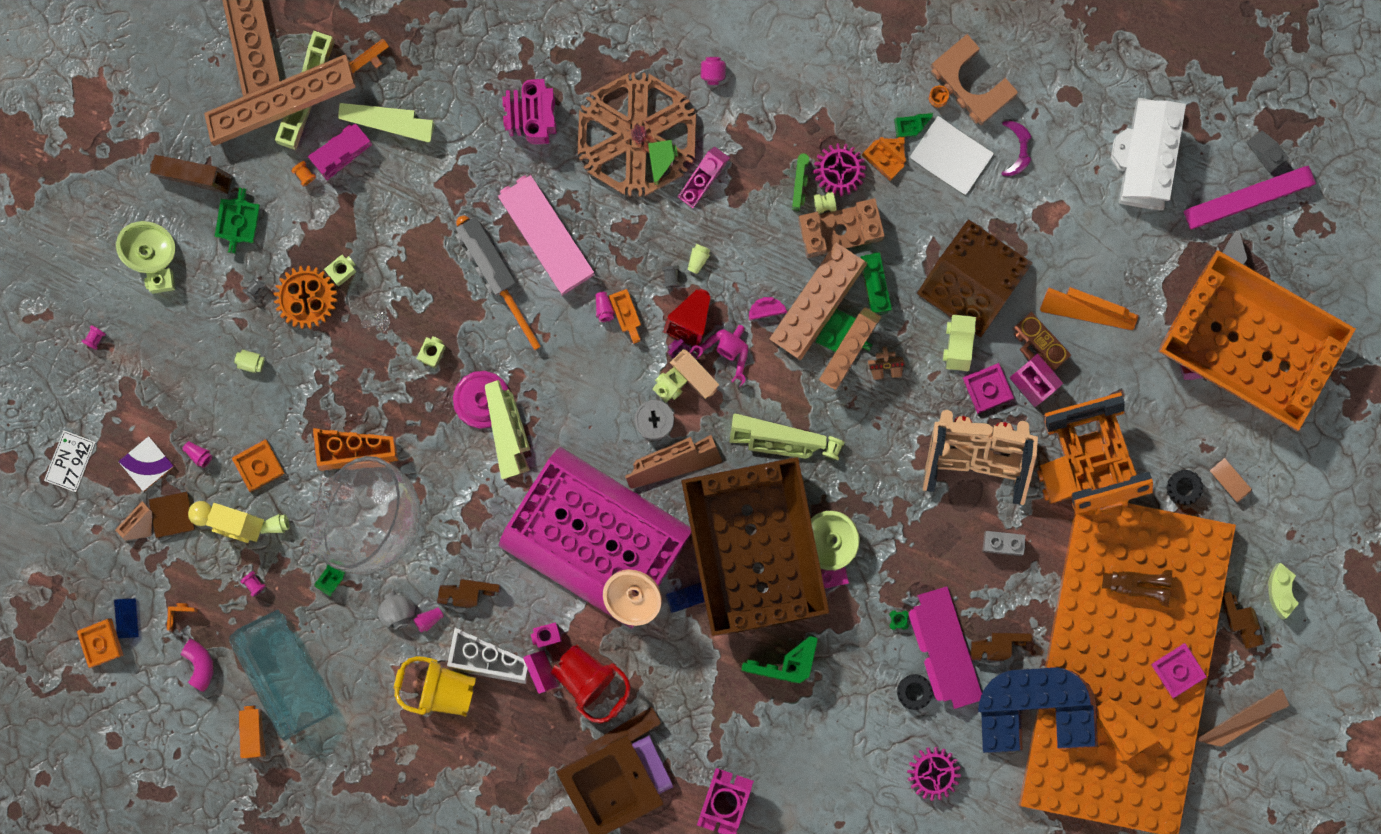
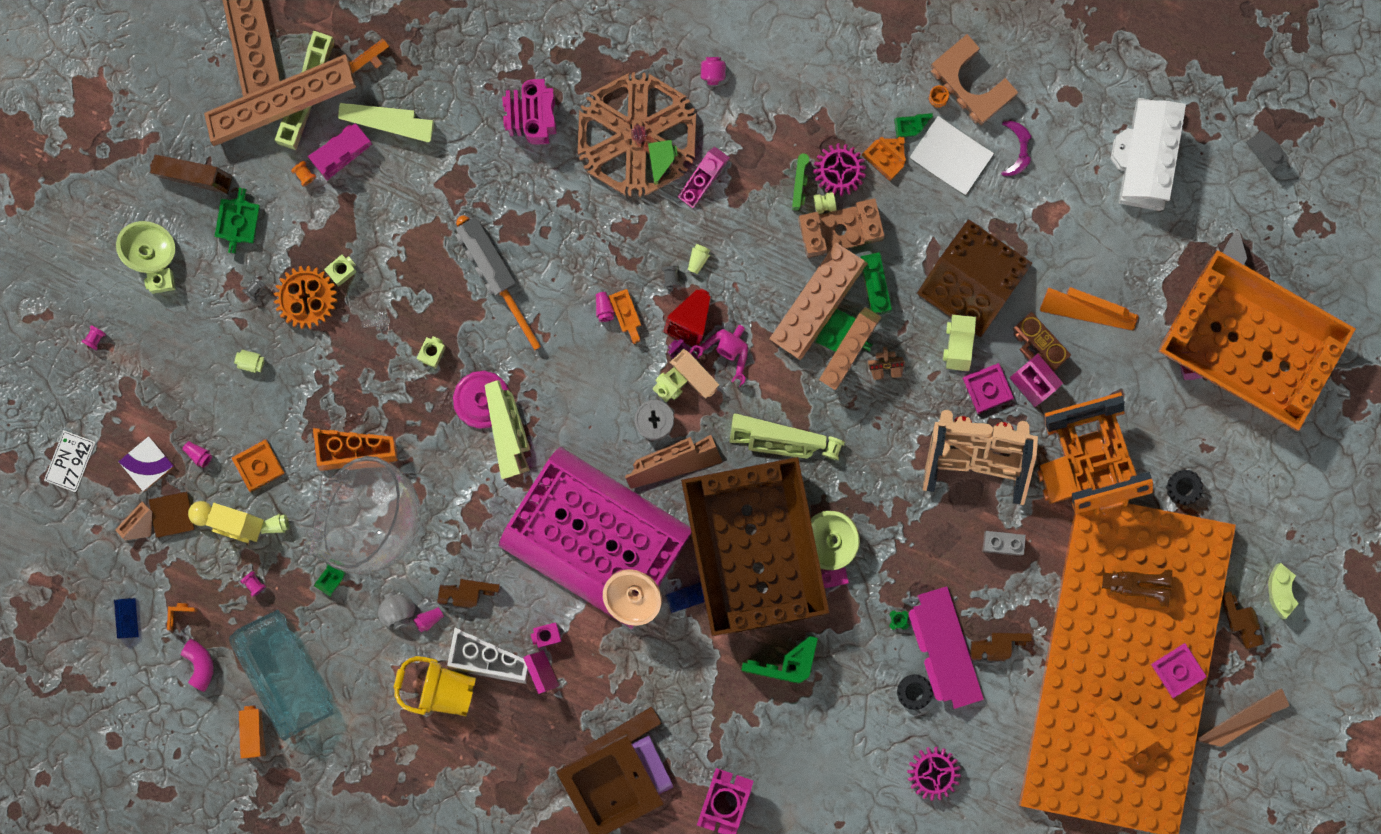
(100, 643): orange tile -> none
(545, 234): bright pink brick -> none
(587, 679): red piece -> none
(765, 308): dark pink plate -> none
(1032, 690): dark blue plate -> none
(1231, 480): nougat slope -> none
(1249, 197): dark pink beam -> none

